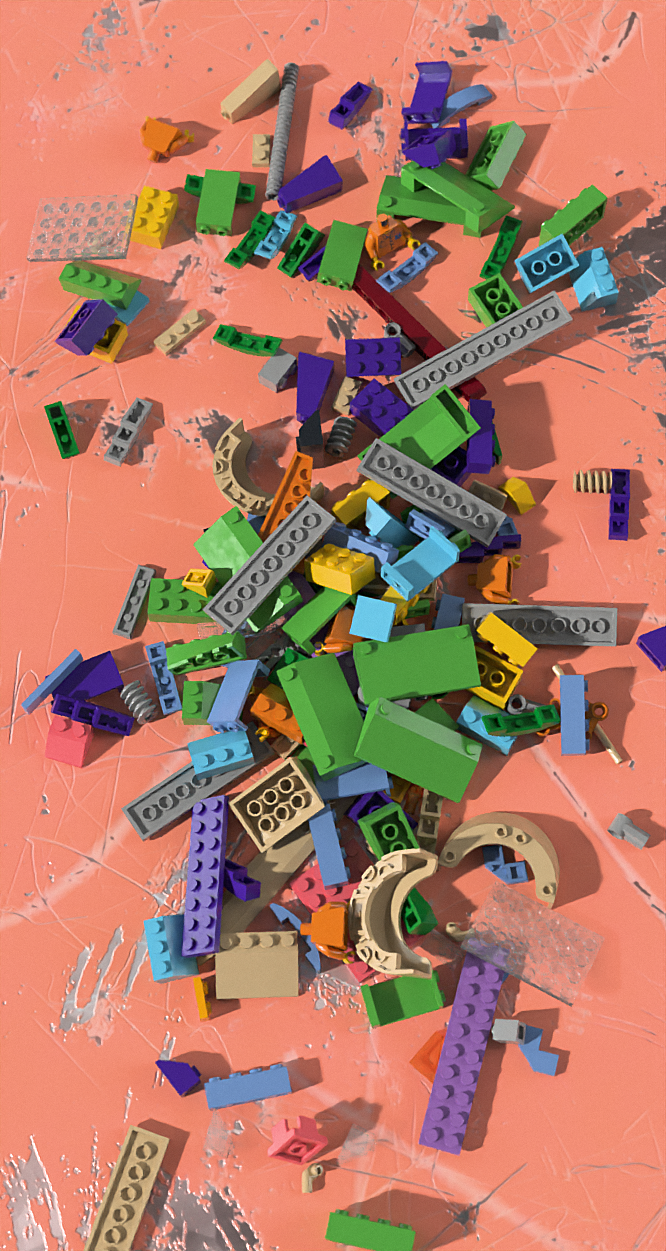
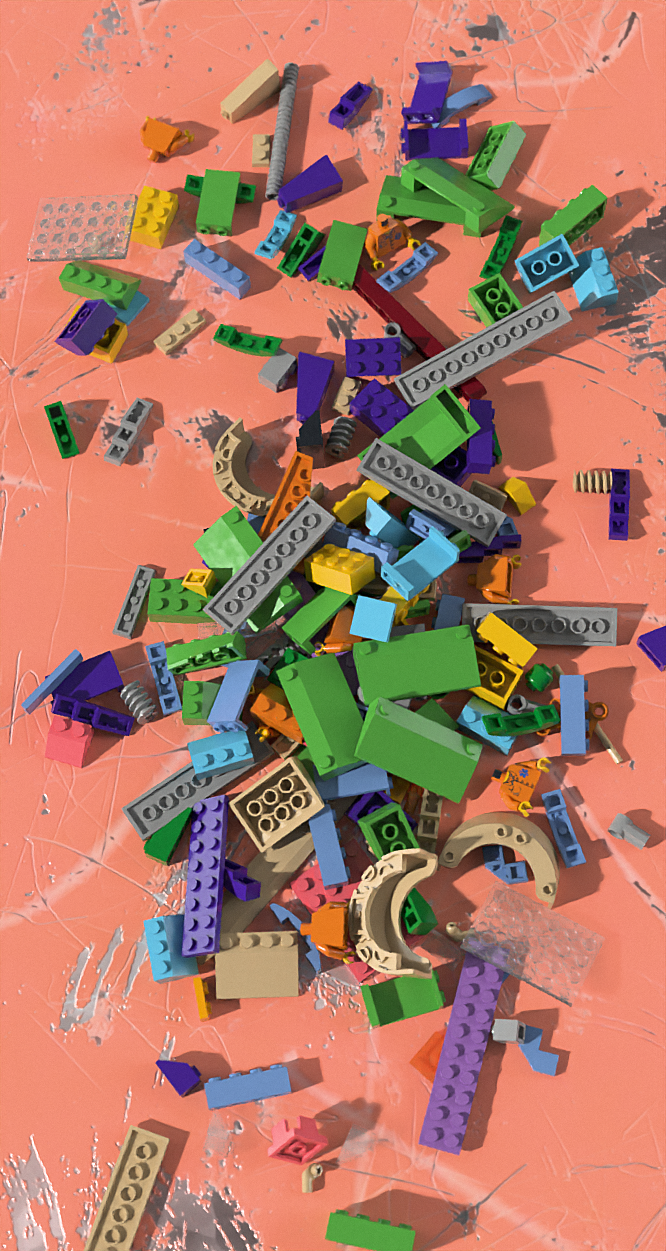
(166, 840): none -> green slope
(217, 269): none -> medium blue brick
(245, 250): green slope -> none
(432, 148): dark purple slope -> none
(519, 783): none -> orange torso
(539, 677): none -> green head
(562, 829): none -> medium blue slope

